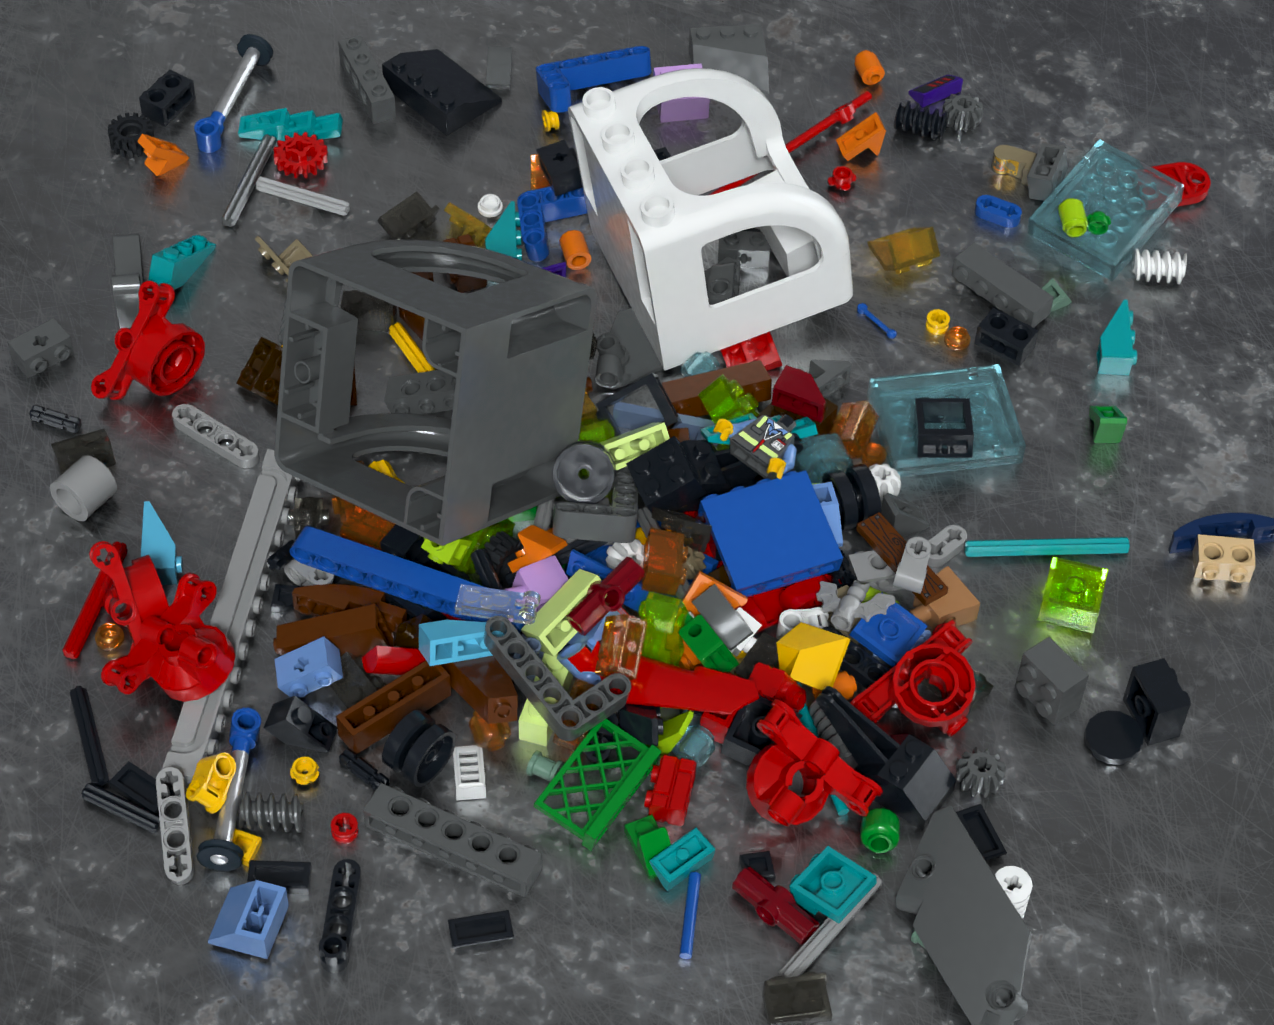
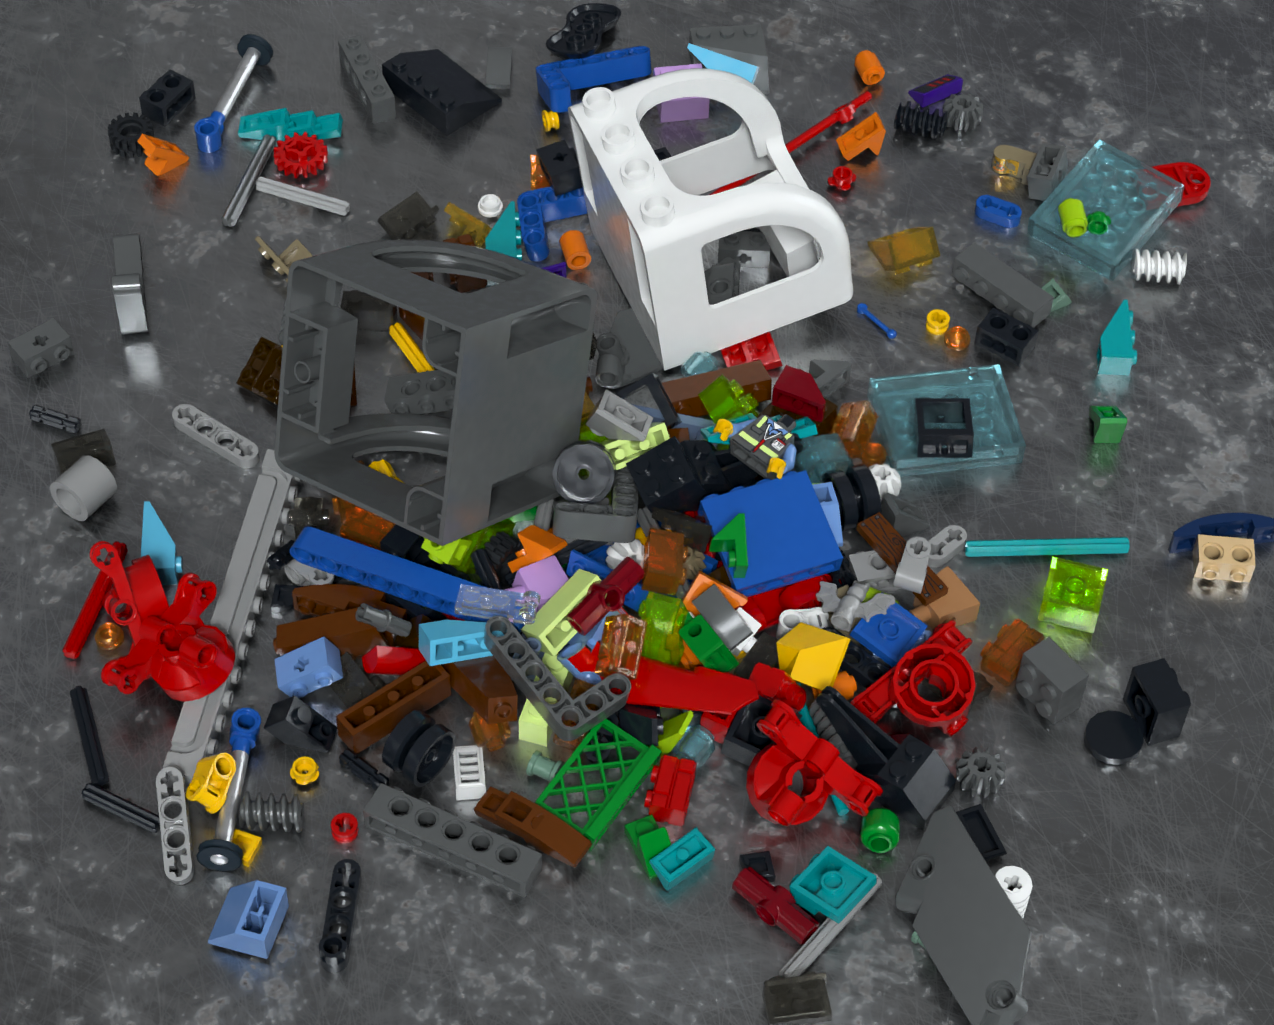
(137, 787): black tile -> none
(152, 350): red piece -> none
(179, 261): teal slope -> none
(291, 875): black tile -> none
(383, 620): none -> dark grey axle
(480, 929): black tile -> none
(534, 824): none -> reddish brown slope
(583, 30): none -> black plate
(618, 419): none -> light grey slope
(690, 915): blue bar -> none
(717, 61): none -> medium azure slope
(733, 540): none -> green slope
(1004, 656): none -> clear orange brick

